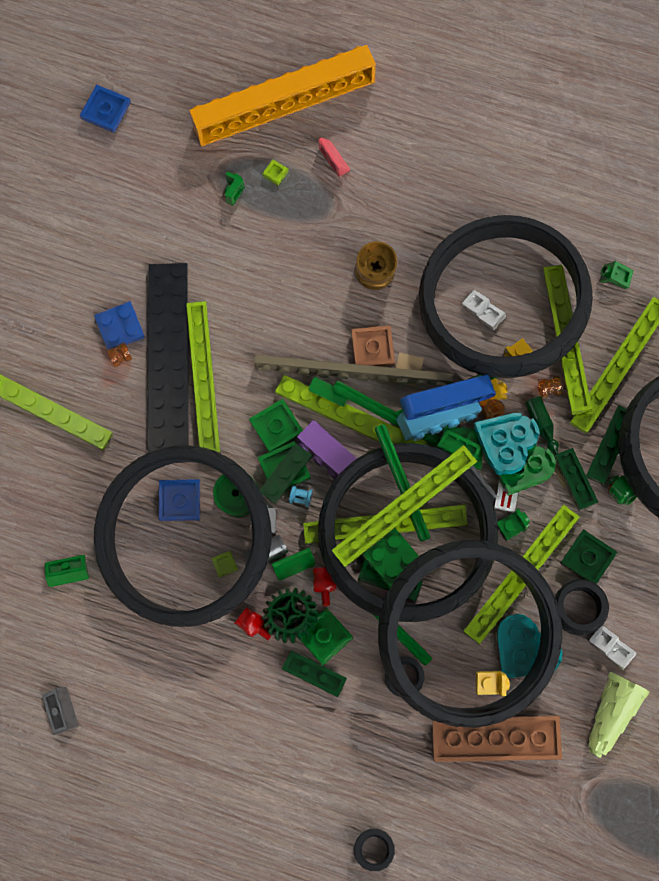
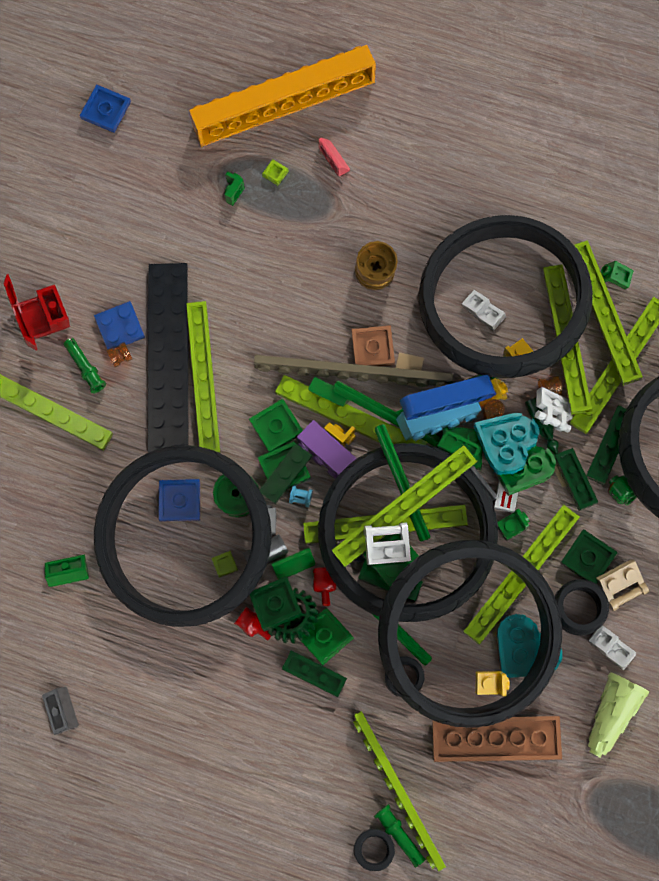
(38, 315): none -> red piece
(88, 371): none -> green pin
(275, 603): none -> dark green plate
(337, 433): none -> yellow bracket
(389, 550): none -> white plate
(393, 827): none -> green pin
(402, 799): none -> lime plate
(552, 405): none -> white plate
(609, 321): none -> lime plate
(619, 579): none -> tan plate

